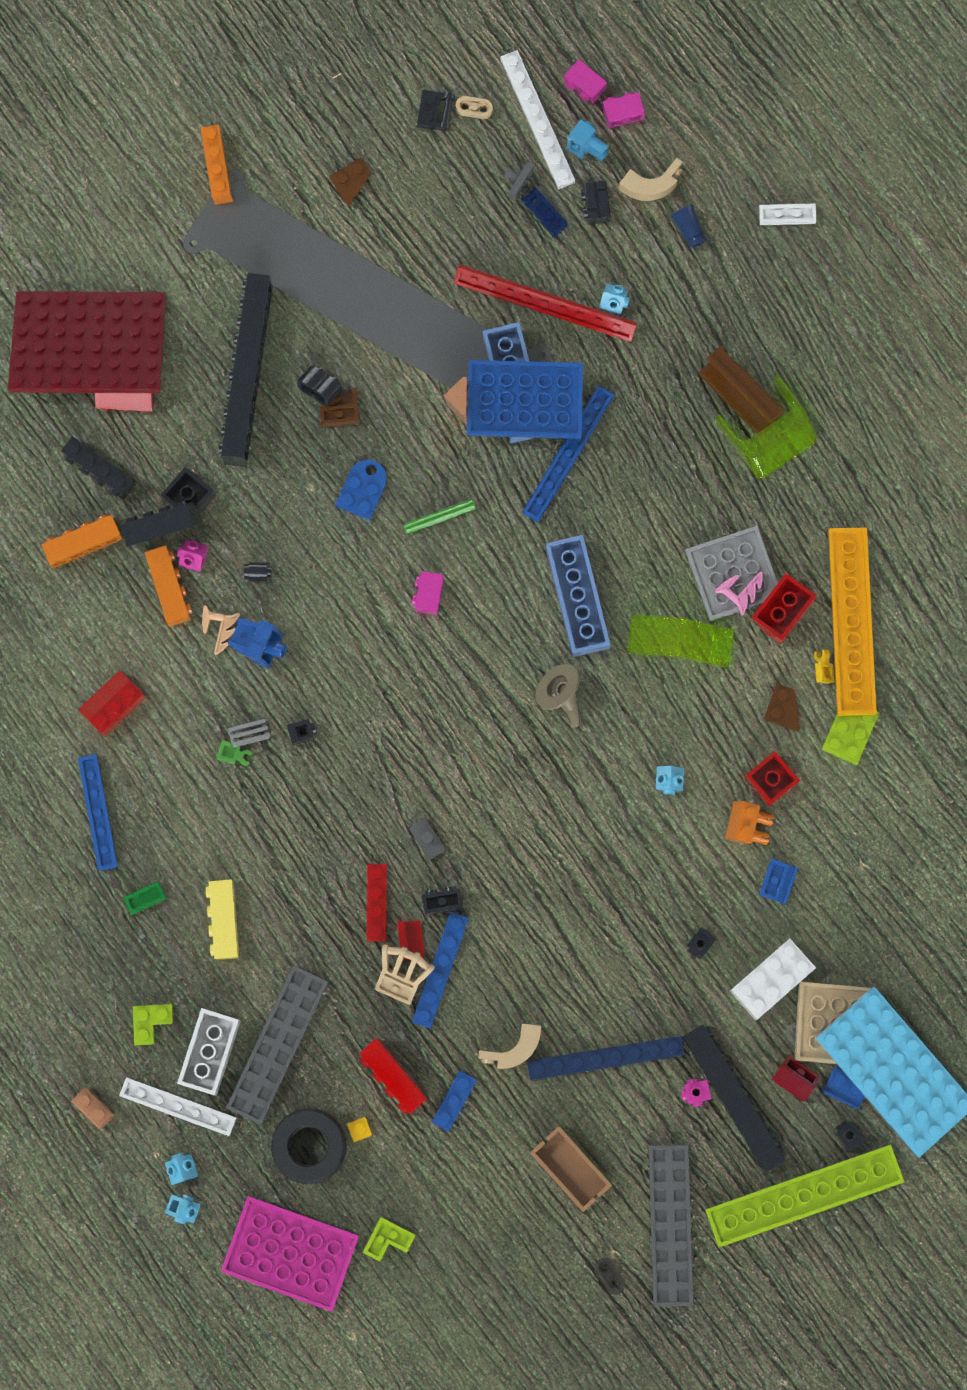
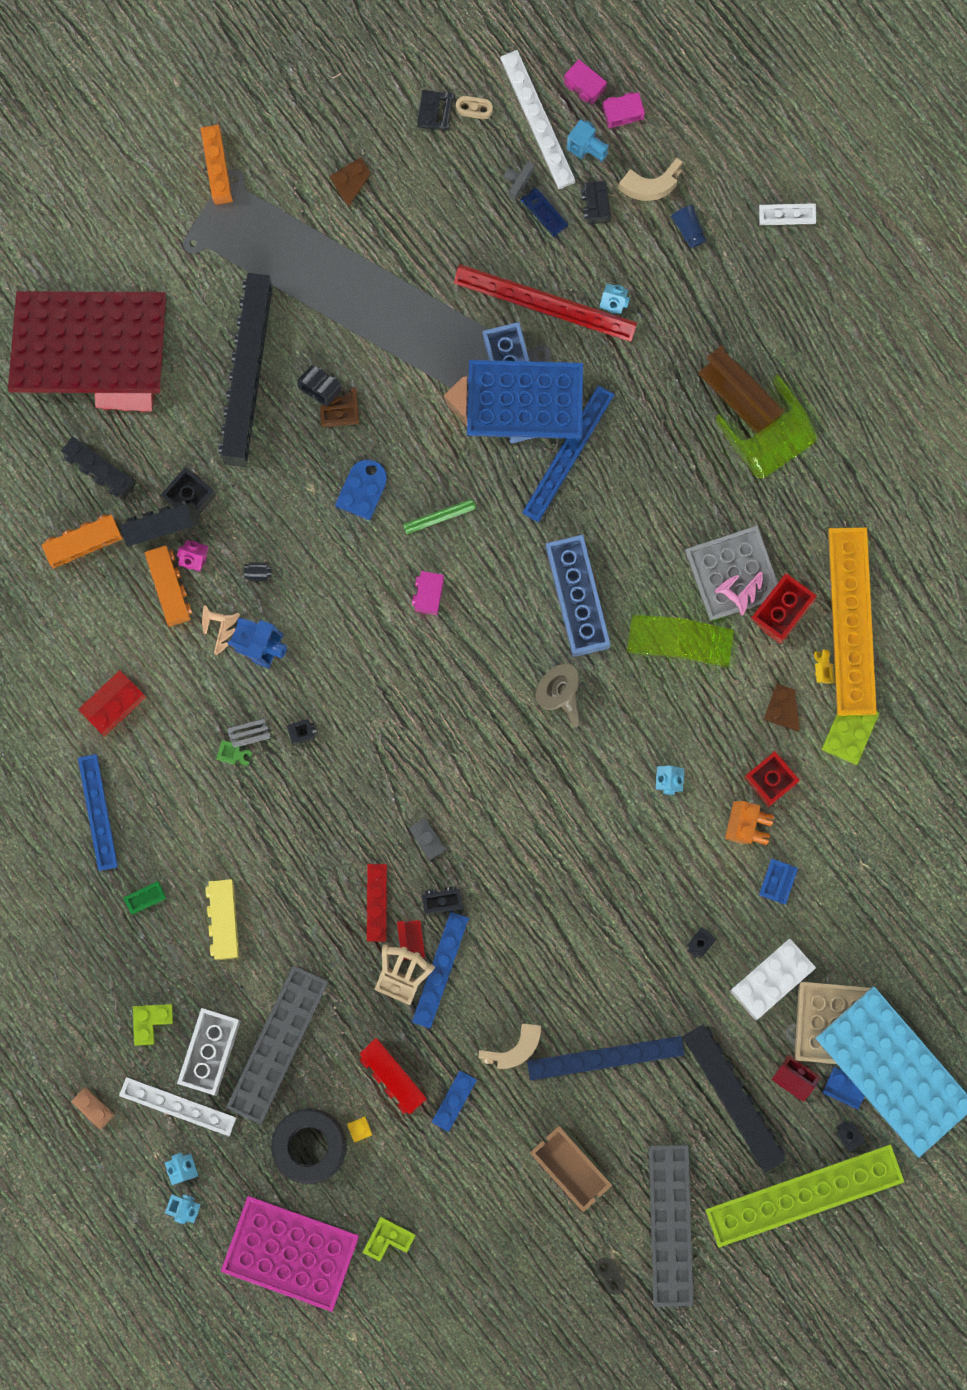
(703, 1092): dark pink brick -> none

